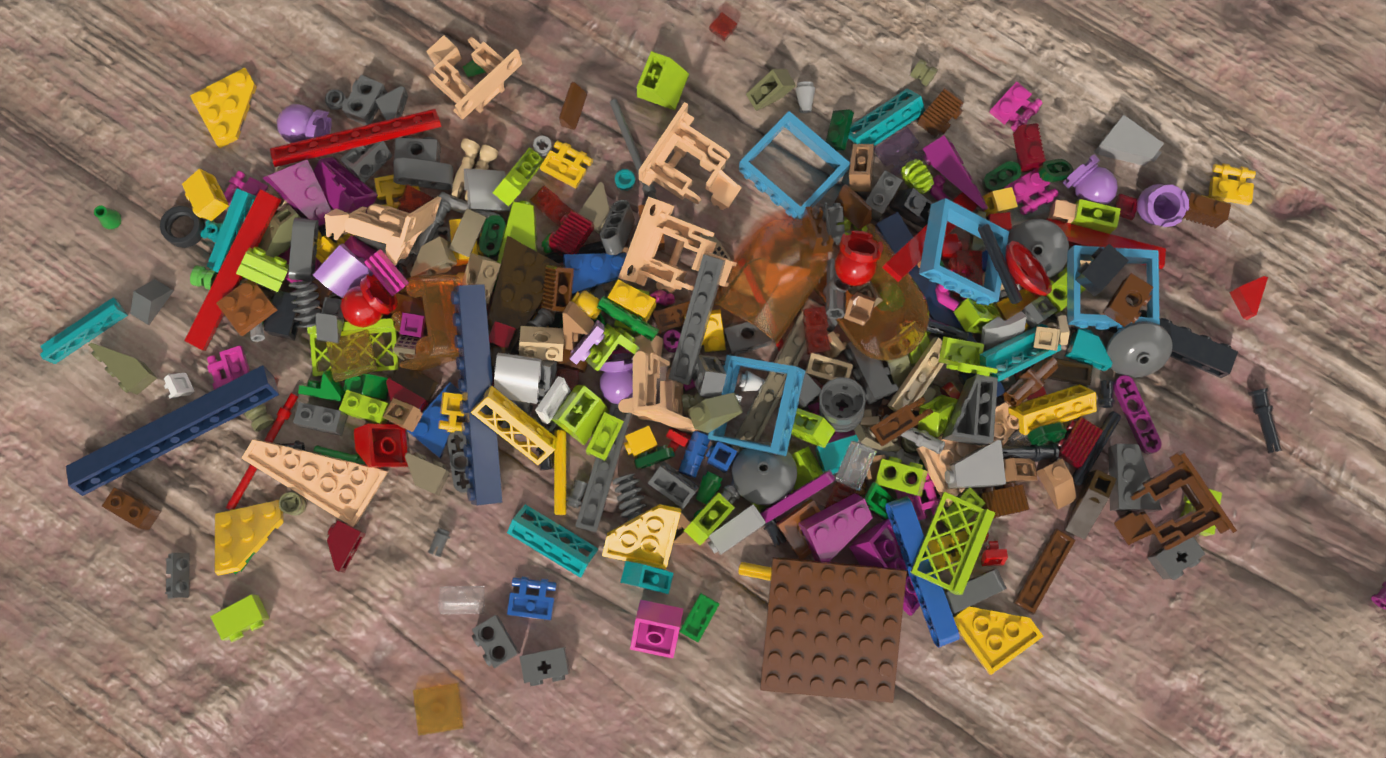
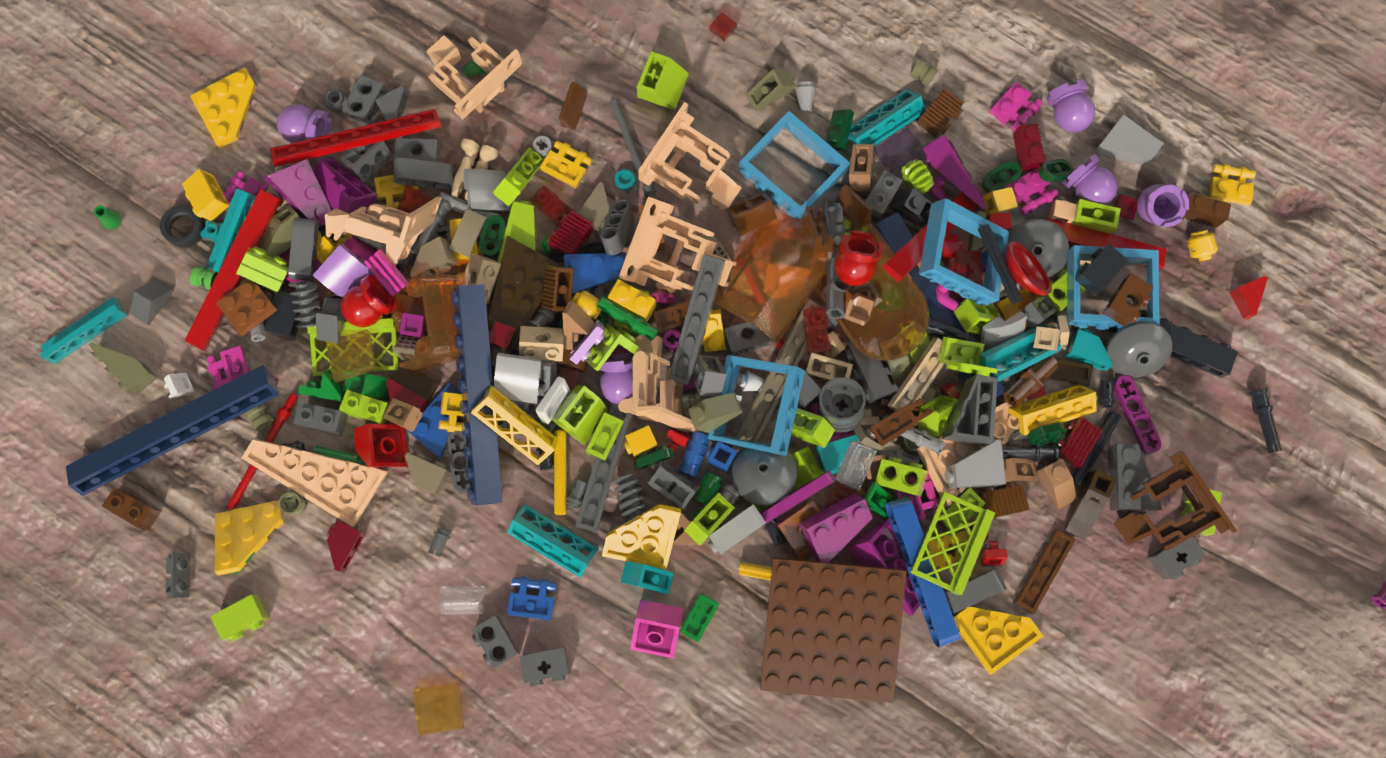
(752, 213): none -> reddish brown hinge
(1073, 108): none -> medium lavender tile
(1202, 245): none -> yellow head

